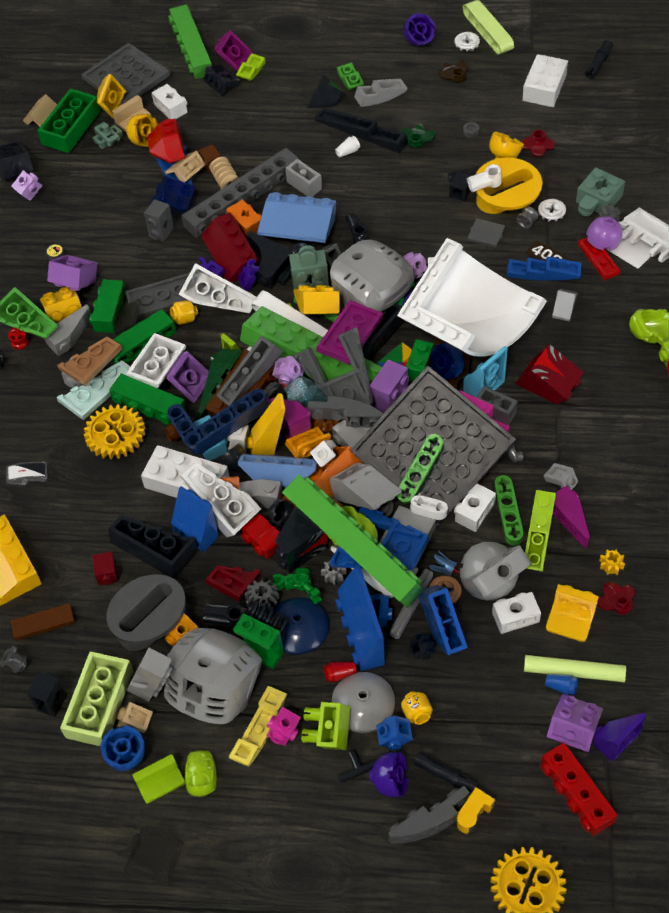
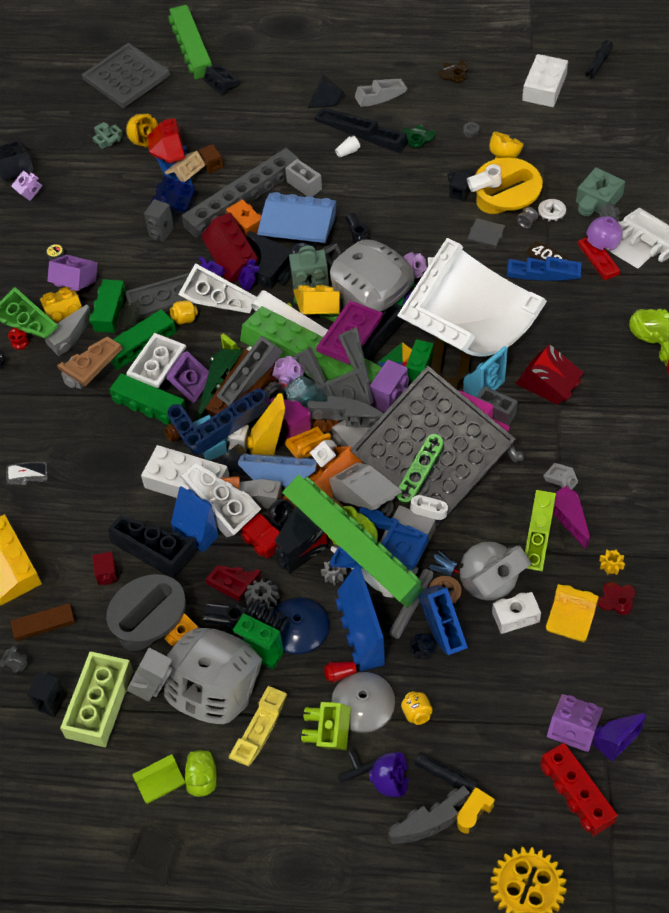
(40, 110): tan panel -> none
(69, 120): green brick -> none
(88, 398): light aqua wing -> none
(110, 94): yellow slope -> none
(123, 748): blue cylinder -> none
(127, 110): tan panel -> none
(129, 426): yellow gear -> none
(134, 716): tan bracket -> none
(169, 102): white brick -> none
(223, 172): tan piece -> none
(232, 50): magenta slope -> none
(251, 67): lime slope -> none
(283, 726): dark pink brick -> none
(299, 580): green piece -> none
(349, 76): bright green slope -> none
(382, 603): blue bracket -> none
(394, 732): blue brick -> none
(419, 29): dark purple cylinder -> none
(447, 361): clear blue cylinder -> none
(472, 38): white gear -> none
(473, 516): white brick -> none
(488, 27): yellowish green beam -> none
(511, 509): bright green beam -> none
(538, 143): dark red plate -> none
(563, 683): blue cone -> none
(564, 304): light grey slope -> none
(578, 668): yellowish green piece -> none

